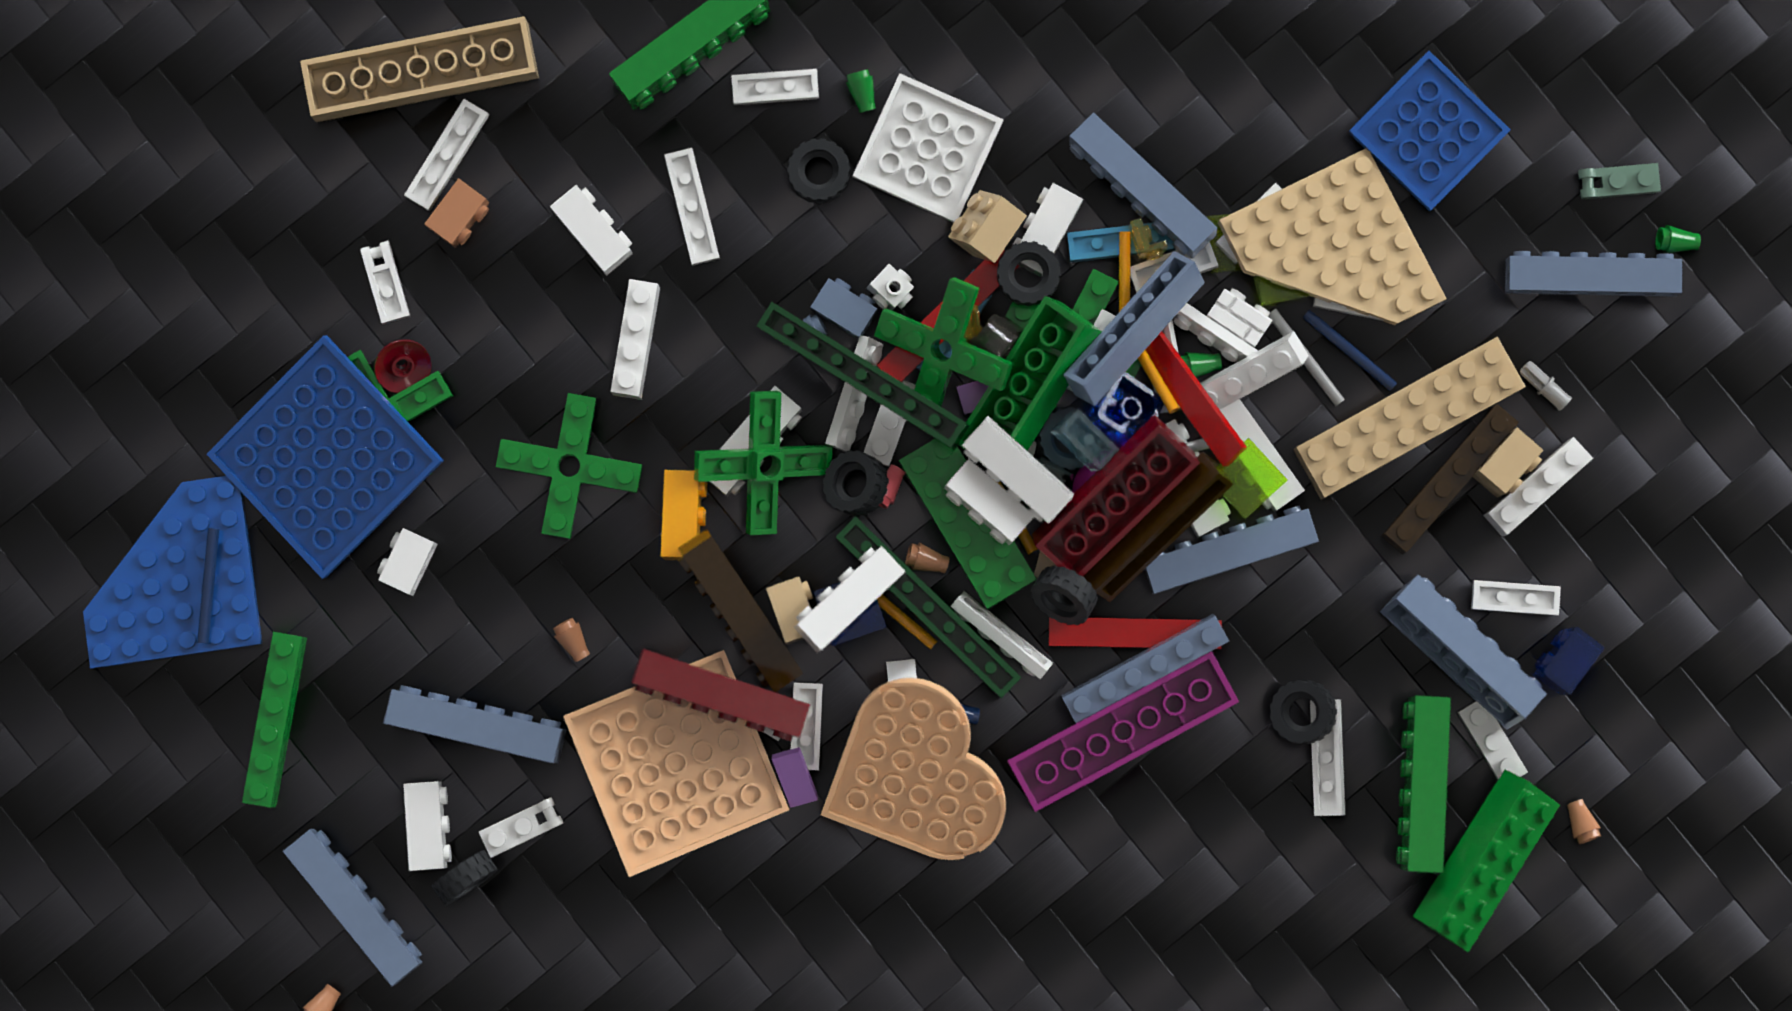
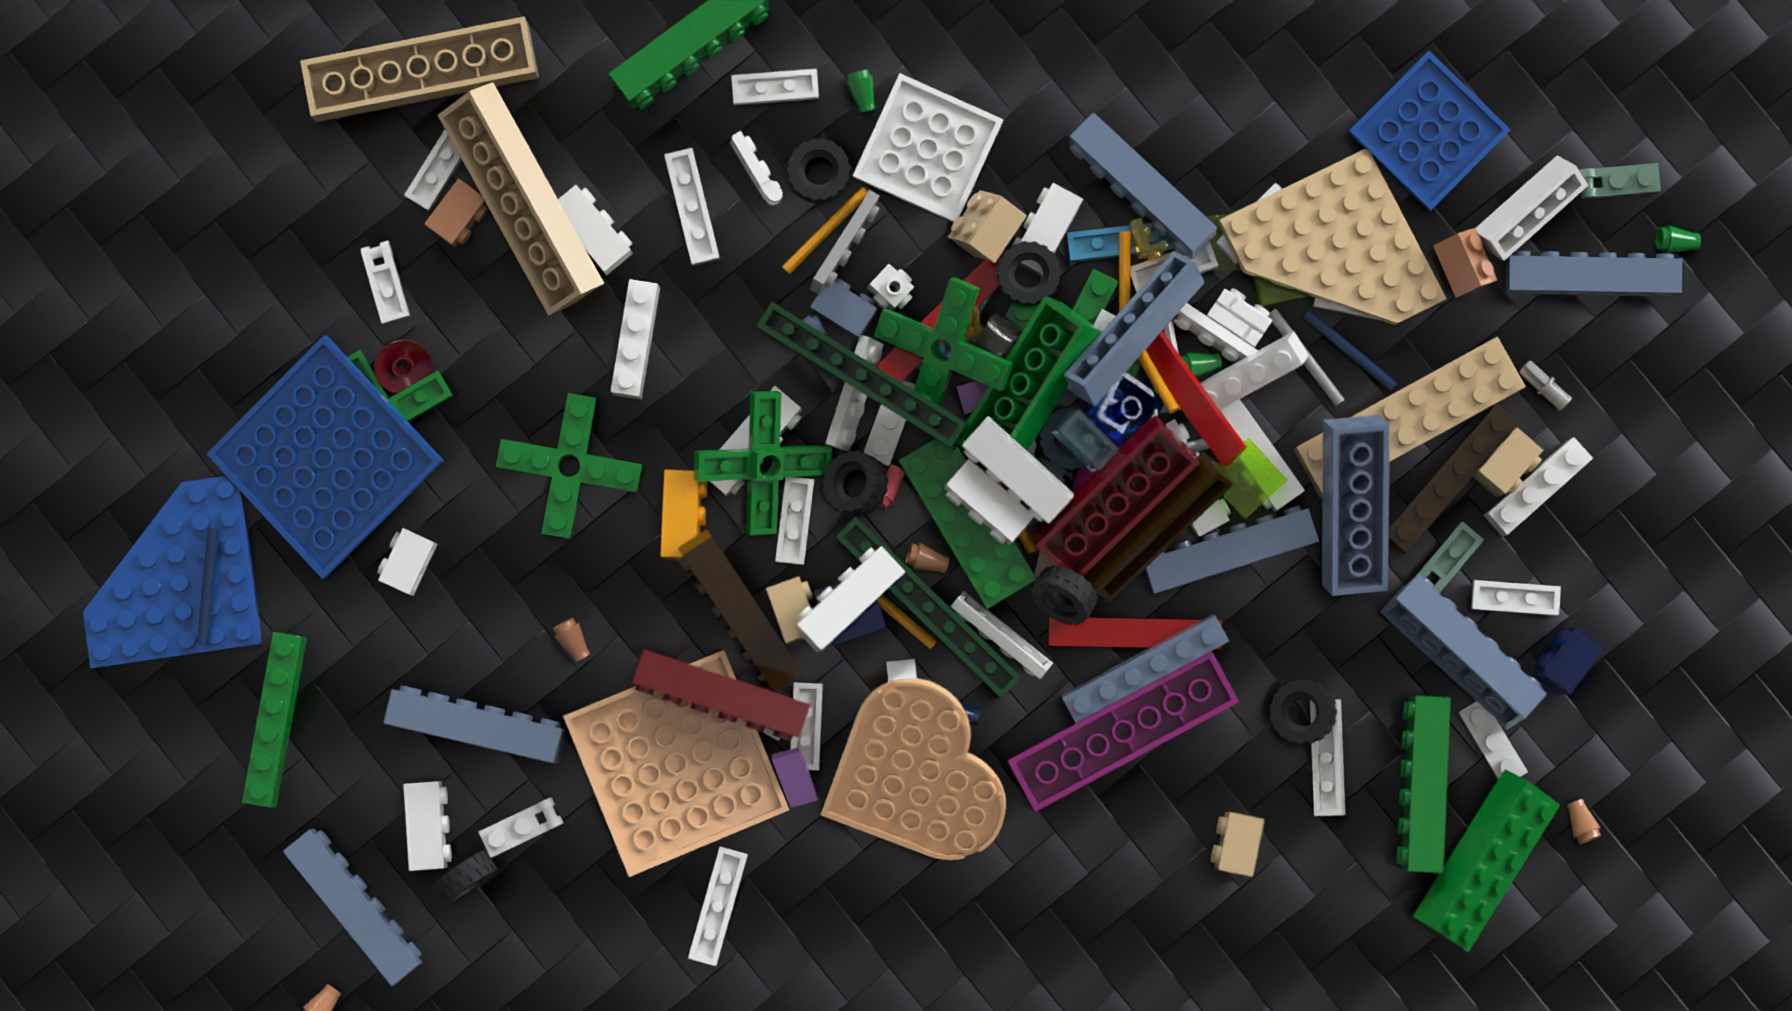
(520, 198): none -> tan brick
(718, 906): none -> white plate
(757, 170): none -> white hinge
(794, 520): none -> white plate
(825, 231): none -> light orange bar
(852, 234): none -> light grey plate
(1237, 843): none -> tan brick
(1355, 505): none -> sand blue brick
(1451, 555): none -> sand green plate
(1465, 262): none -> nougat brick
(1531, 207): none -> white brick

